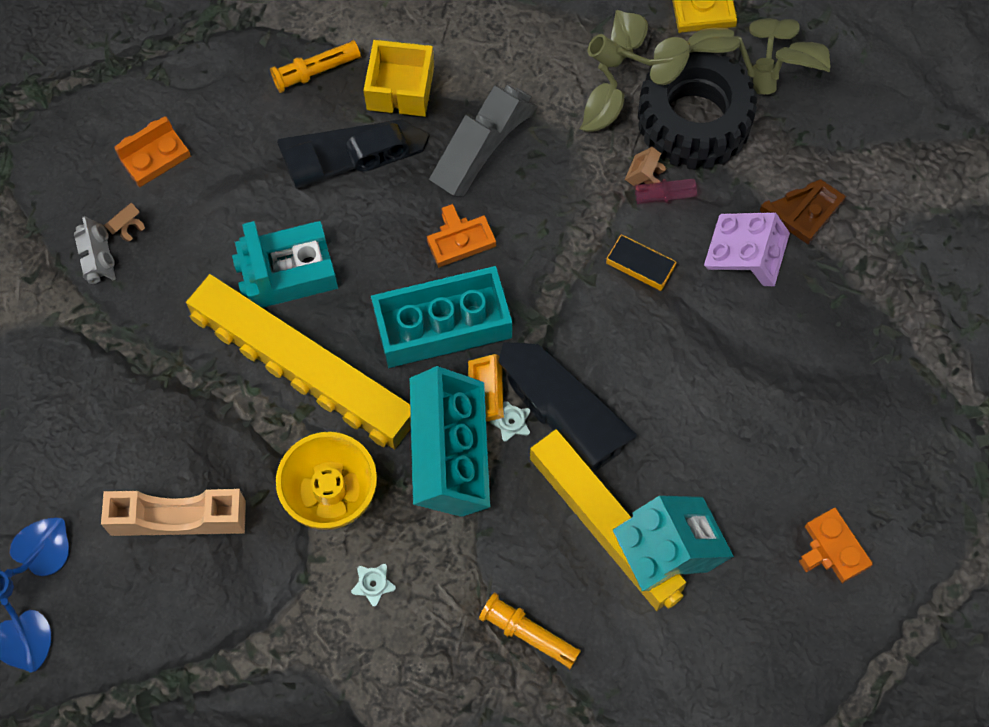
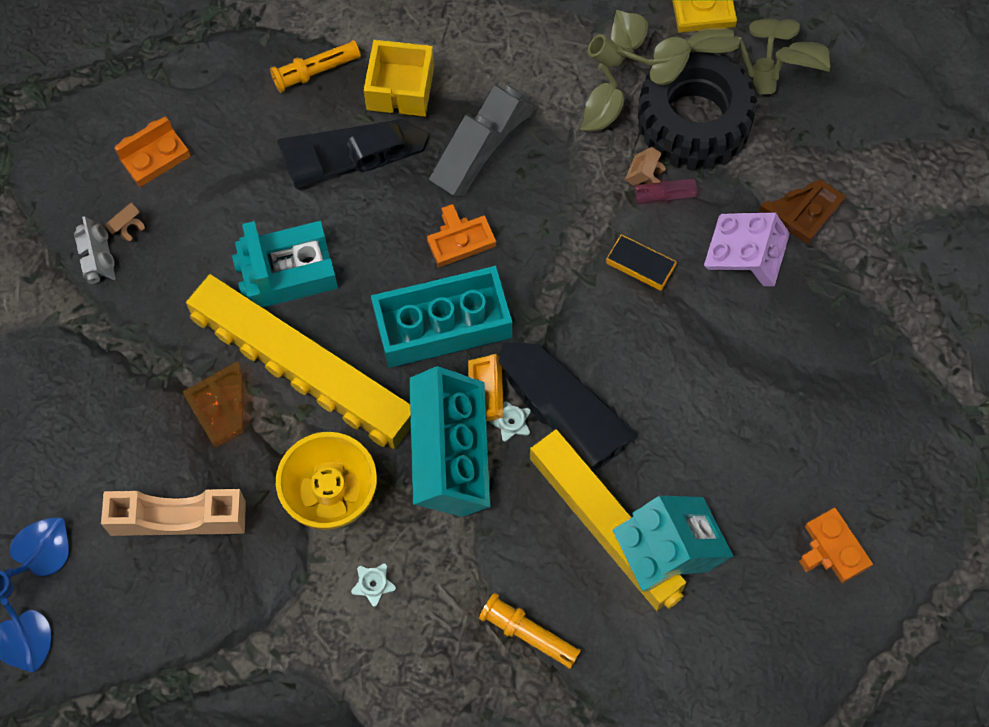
(219, 404): none -> clear orange wing

